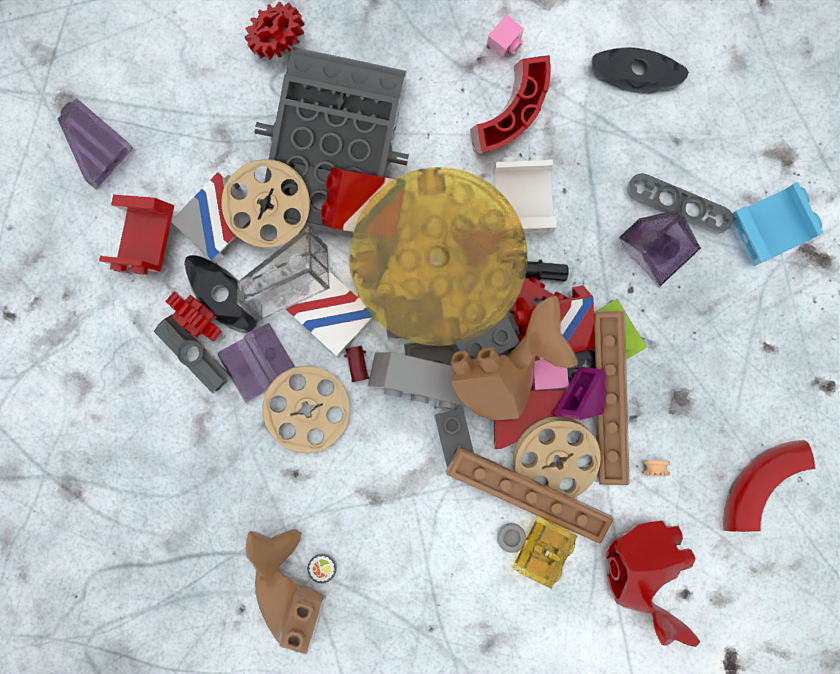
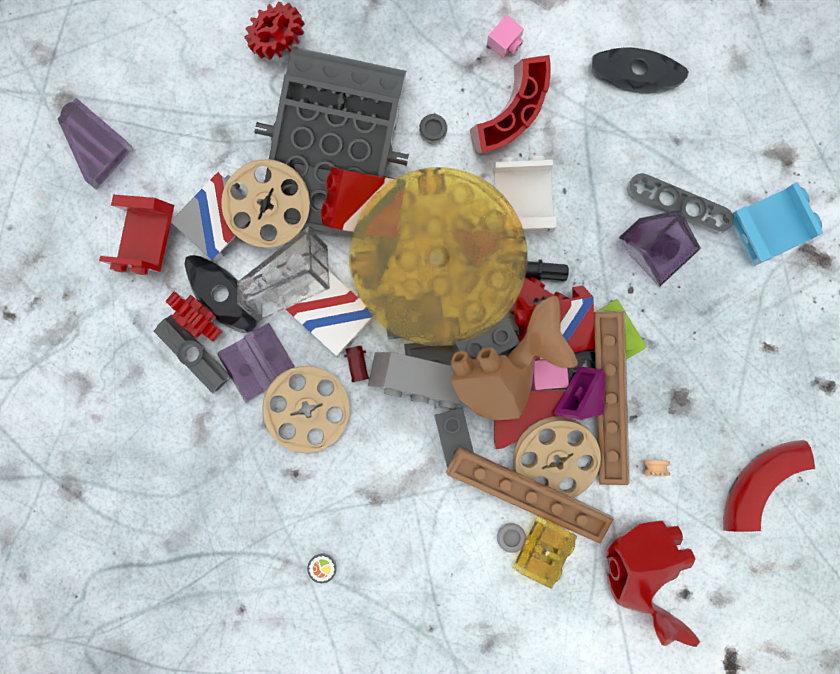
(285, 604): medium nougat hips -> none
(433, 128): none -> dark grey tile

